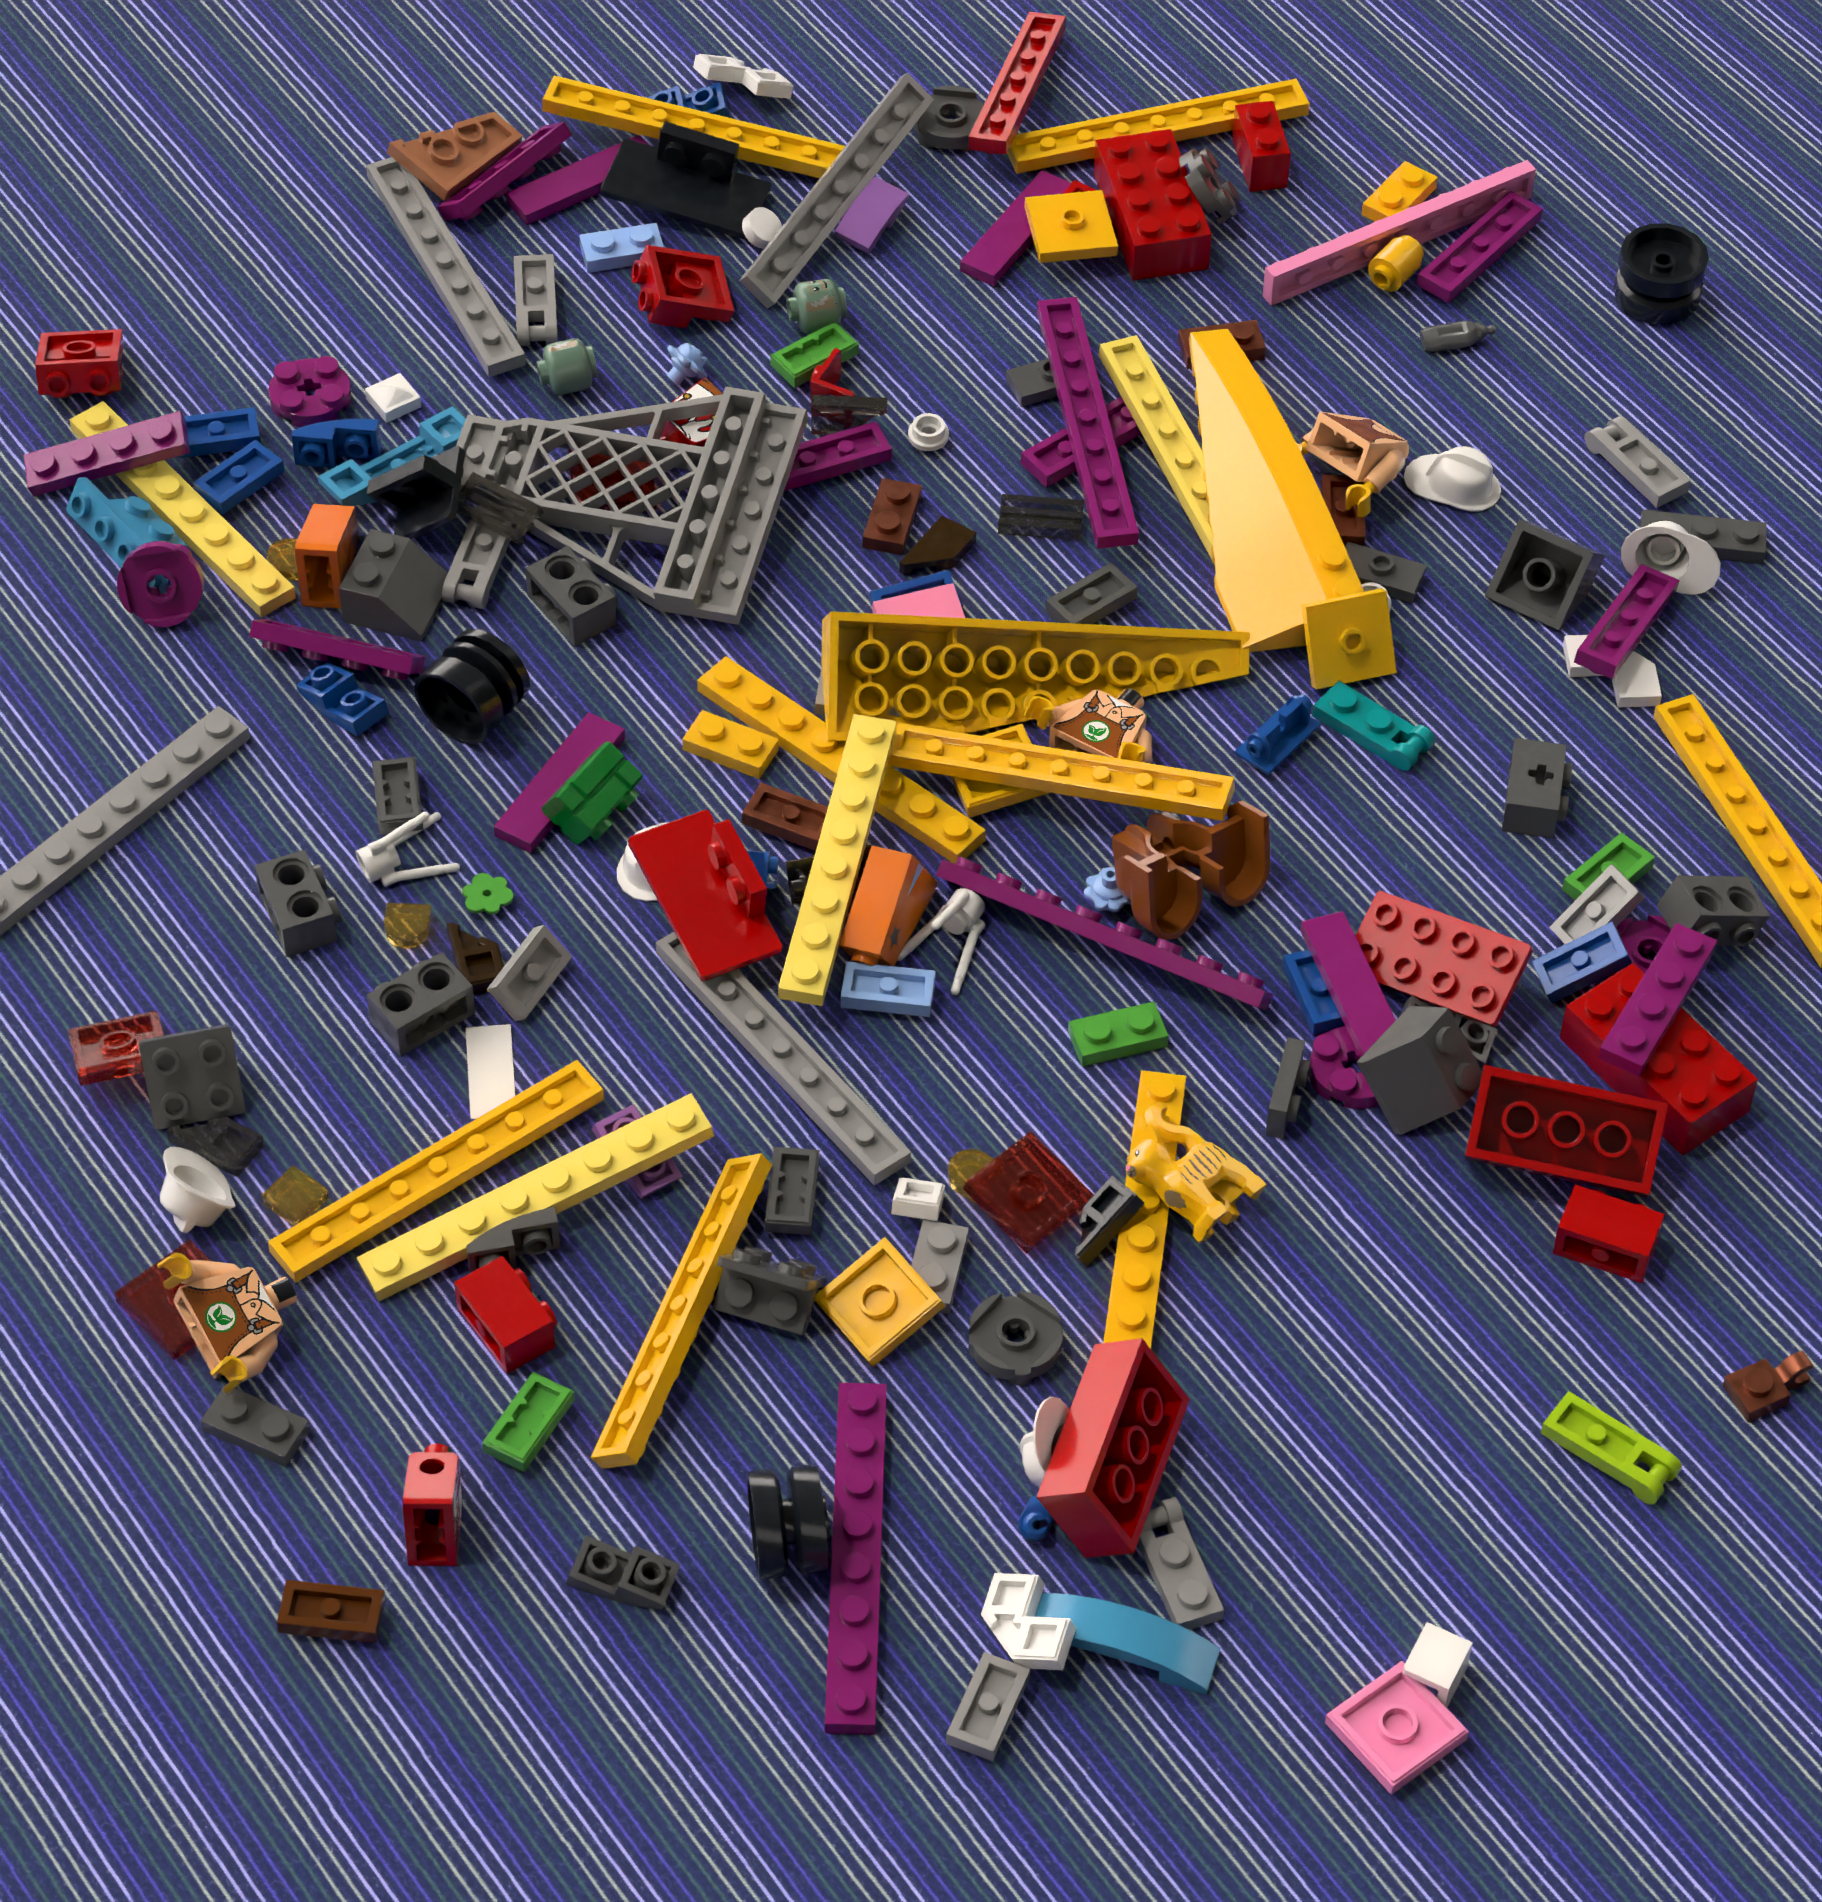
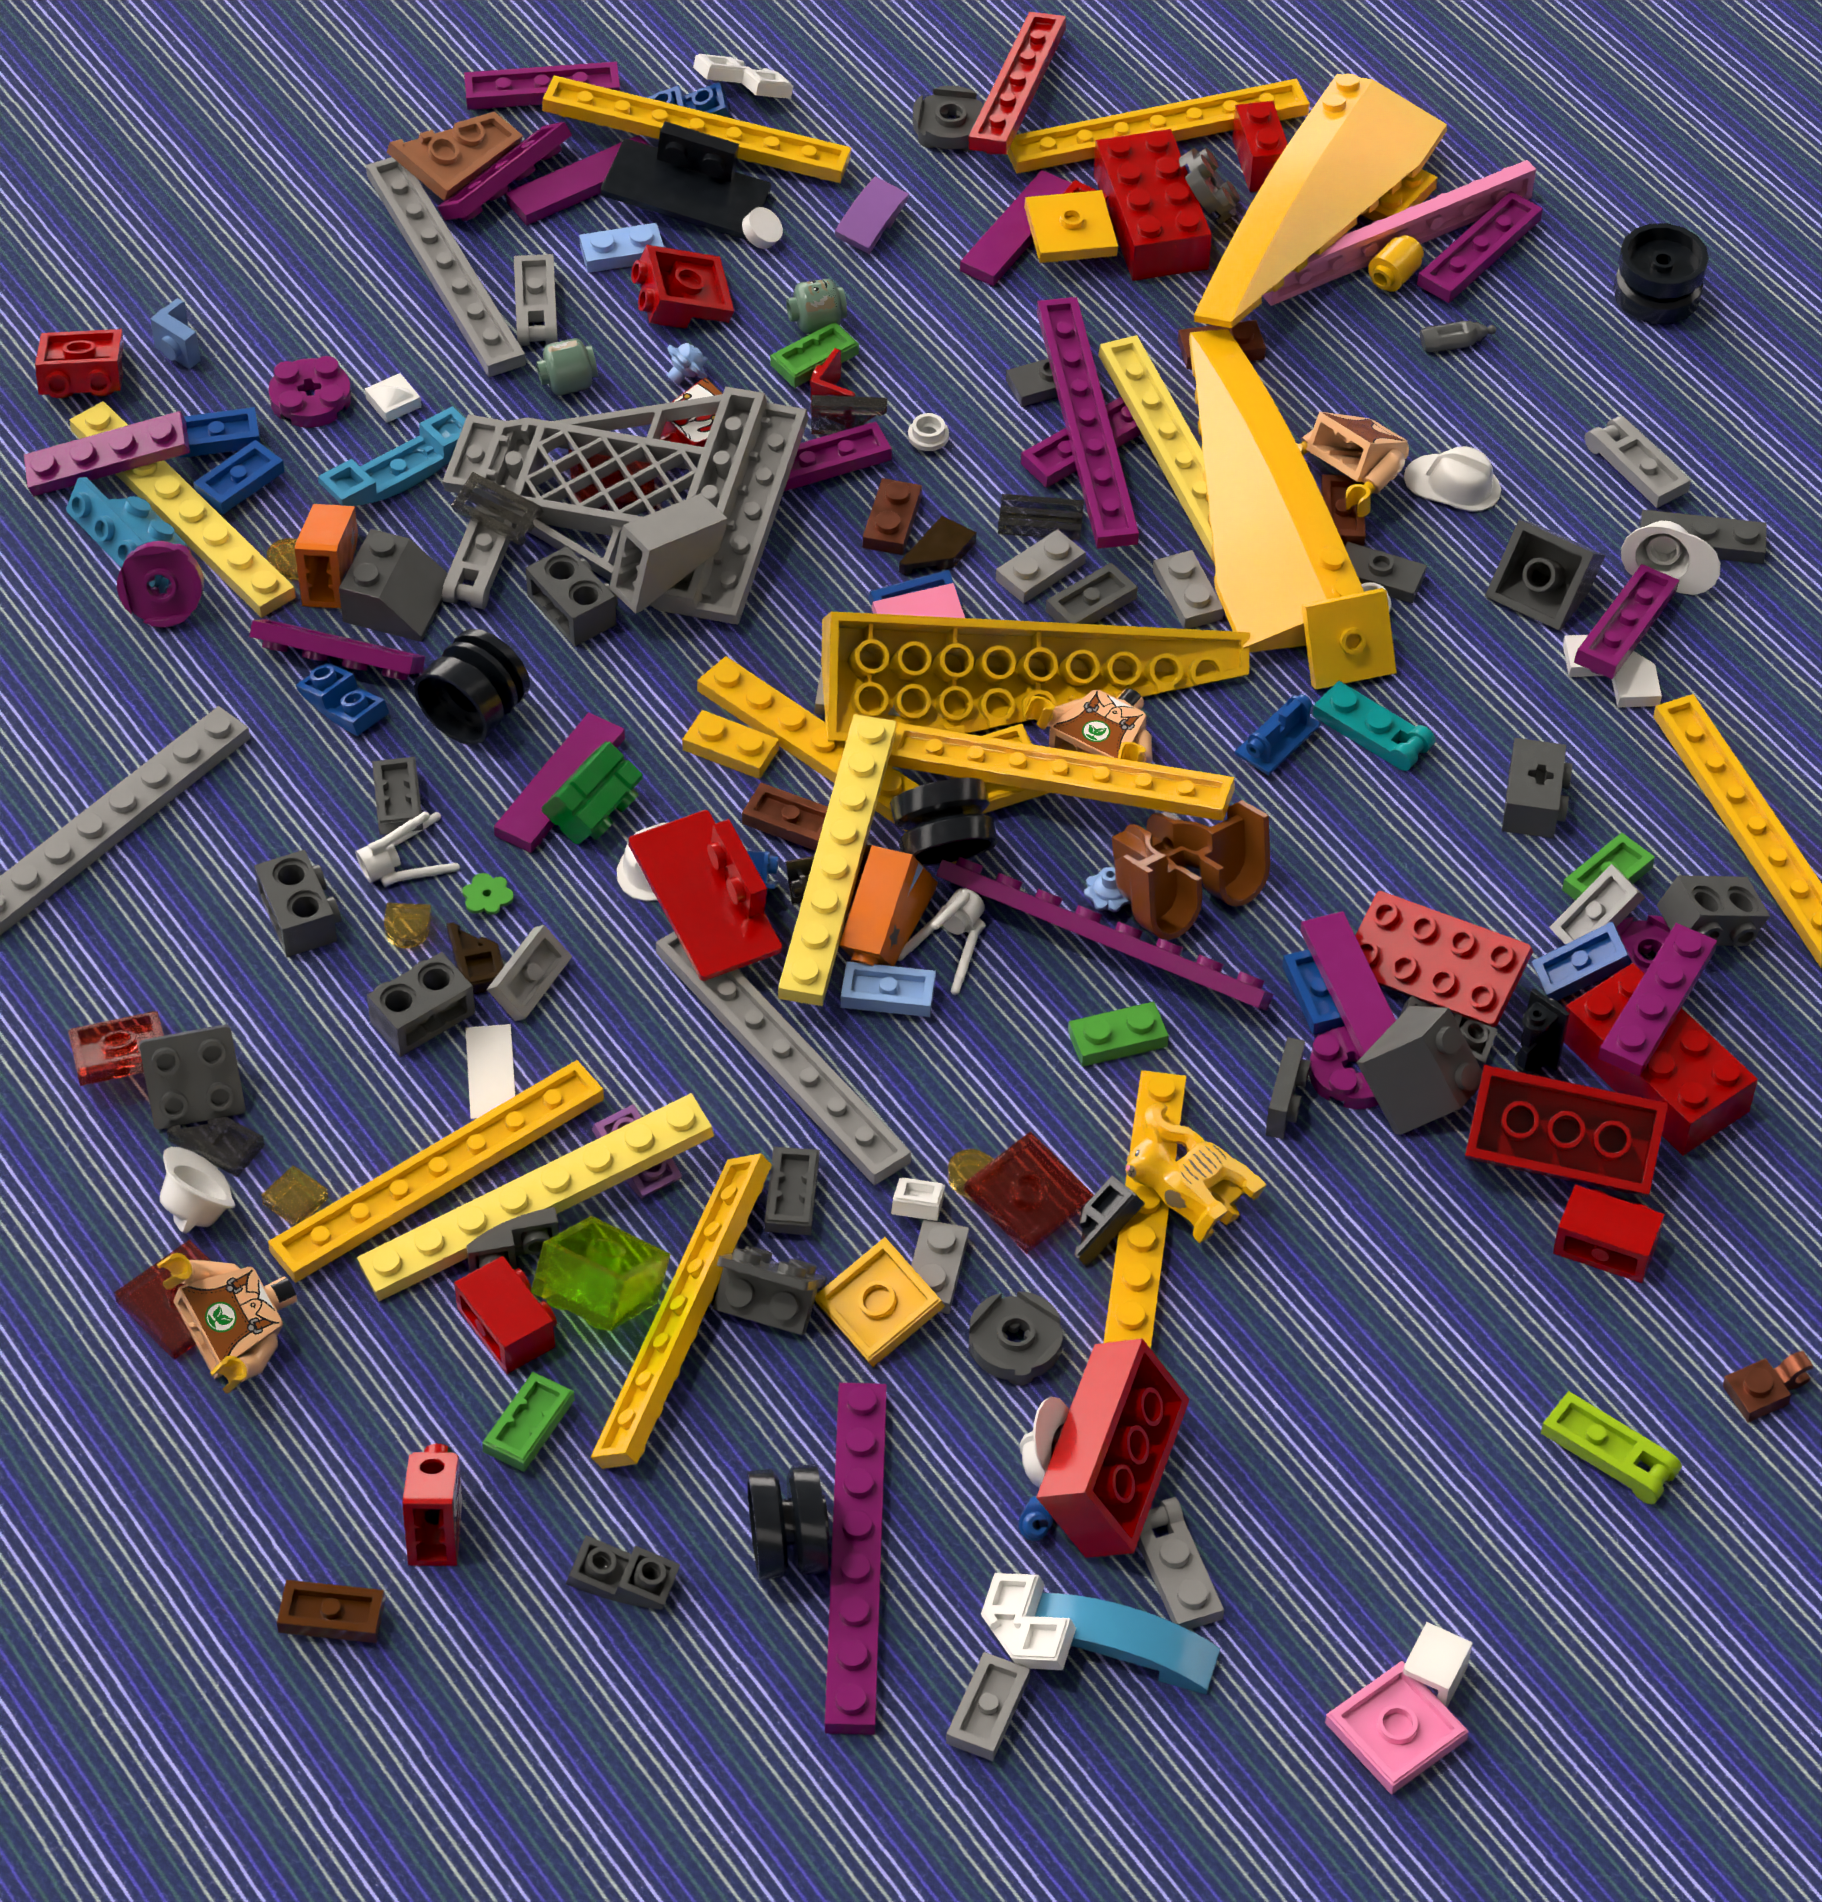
(174, 335): none -> medium blue bracket
(256, 1425): dark grey plate -> none
(325, 441): blue slope -> none
(421, 491): black bracket -> none
(529, 85): none -> magenta plate
(600, 1273): none -> clear neon green brick
(664, 549): none -> light grey slope
(836, 190): light grey plate -> none
(944, 820): none -> black wheel
(1040, 566): none -> light grey plate
(1188, 589): none -> light grey plate
(1332, 171): none -> yellow wedge
(1542, 1034): none -> black hinge

